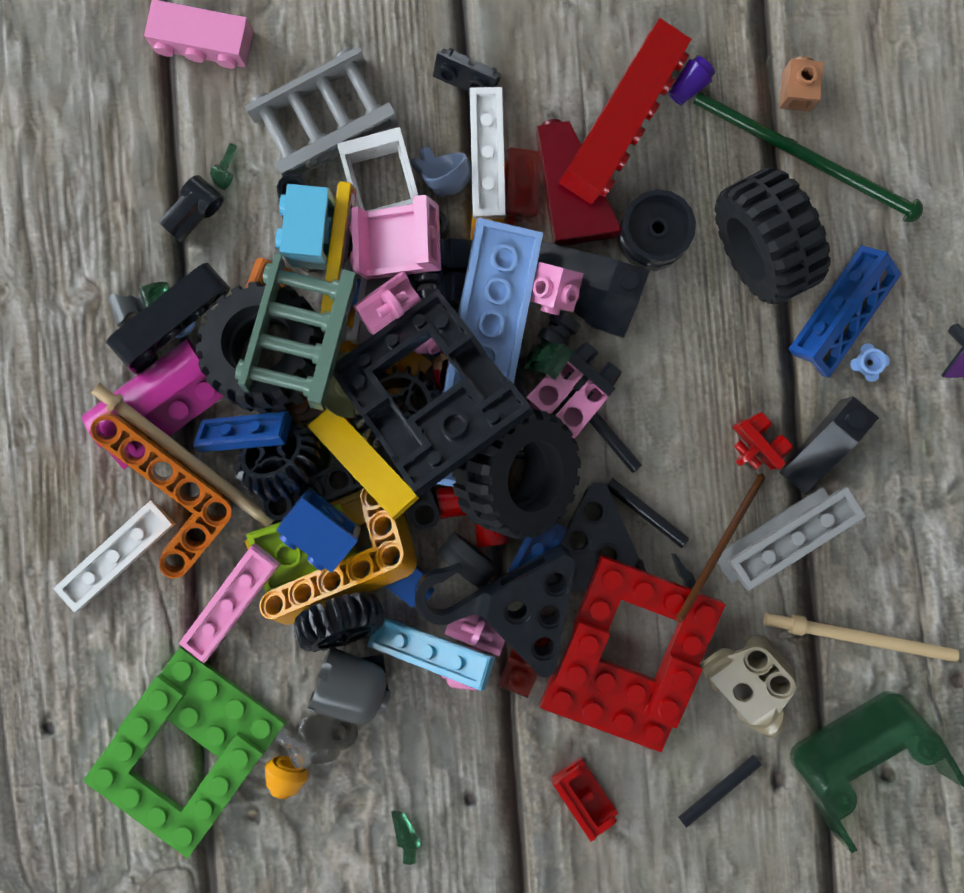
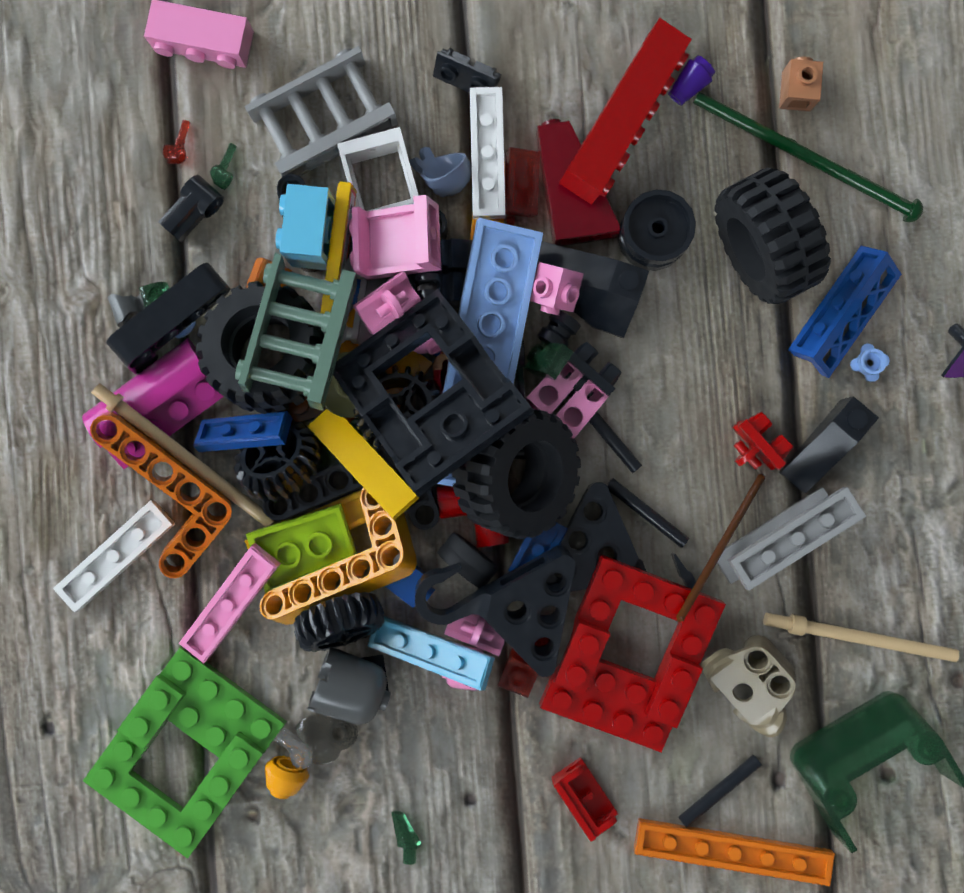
(176, 152): none -> clear red hand
(318, 531): blue brick -> none
(734, 852): none -> orange tile

